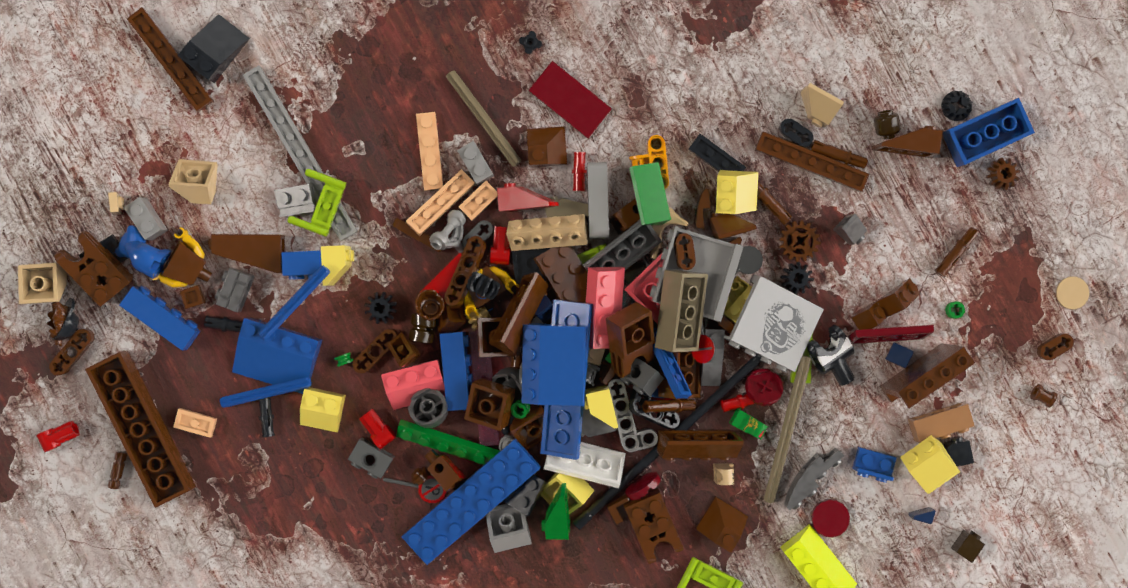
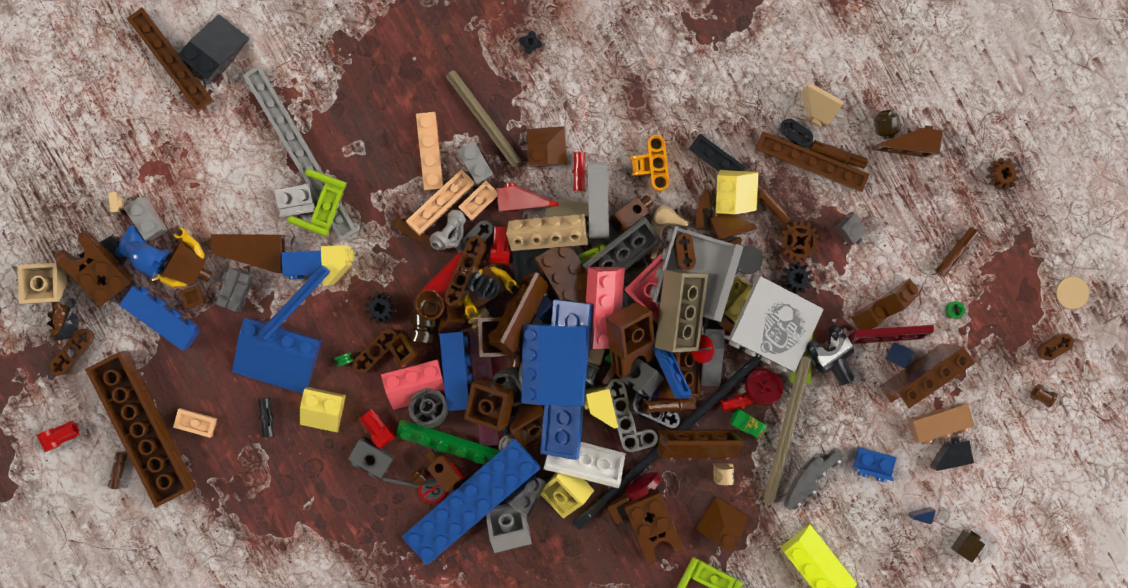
(195, 180): tan slope -> none
(223, 324): black pin -> none
(265, 392): blue axle -> none
(519, 413): green bush -> none
(557, 516): green slope -> none
(570, 99): dark red tile -> none
(593, 426): flat silver slope -> none
(650, 194): green slope -> none
(830, 518): dark red tile -> none
(930, 464): light yellow slope -> none
(949, 110): black gear -> none
(988, 132): blue brick -> none

